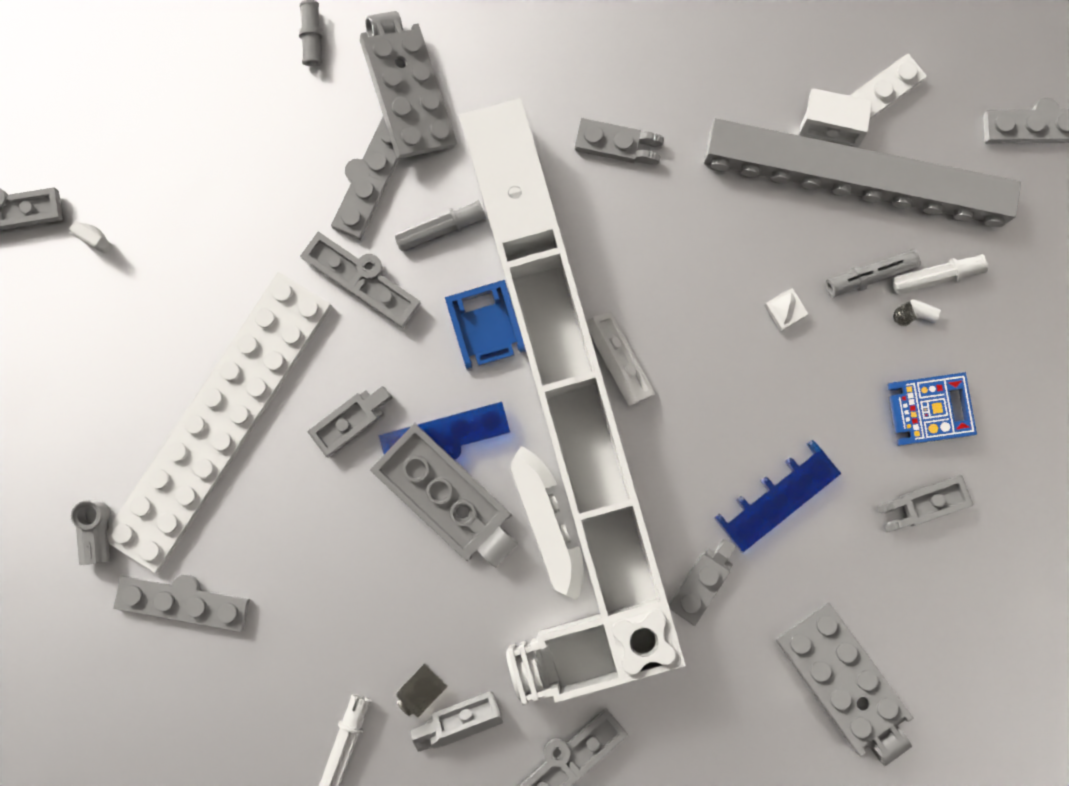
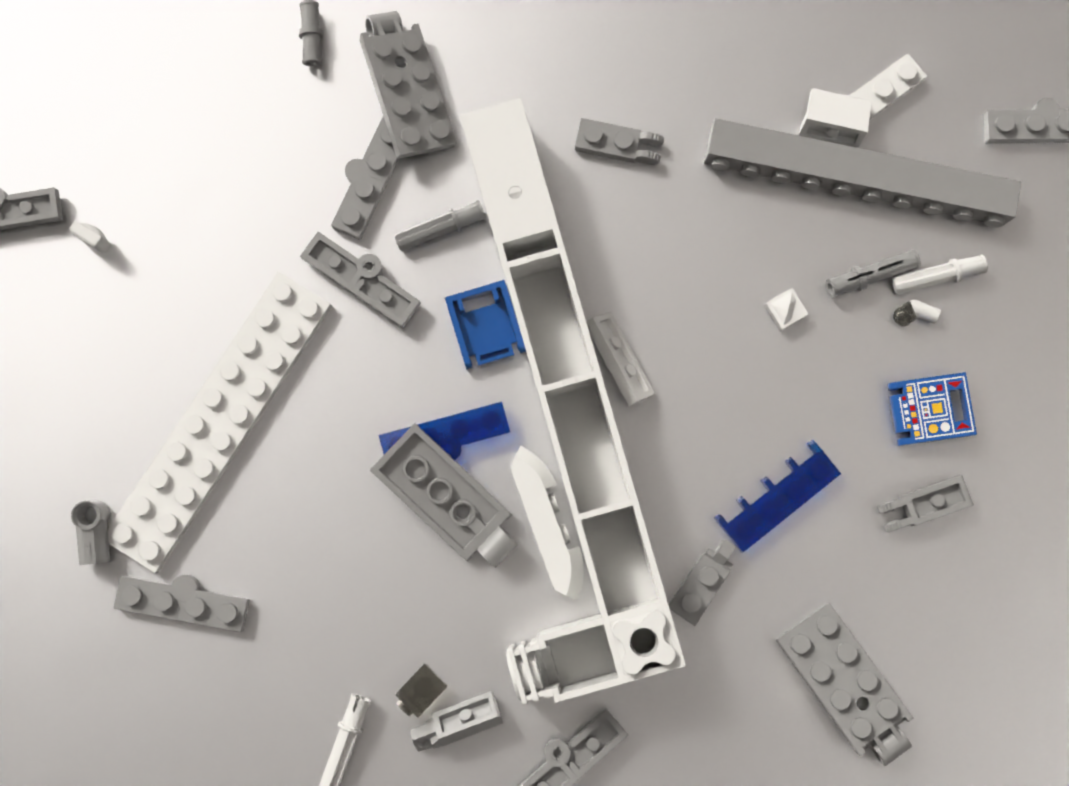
(349, 420): light grey hinge -> none

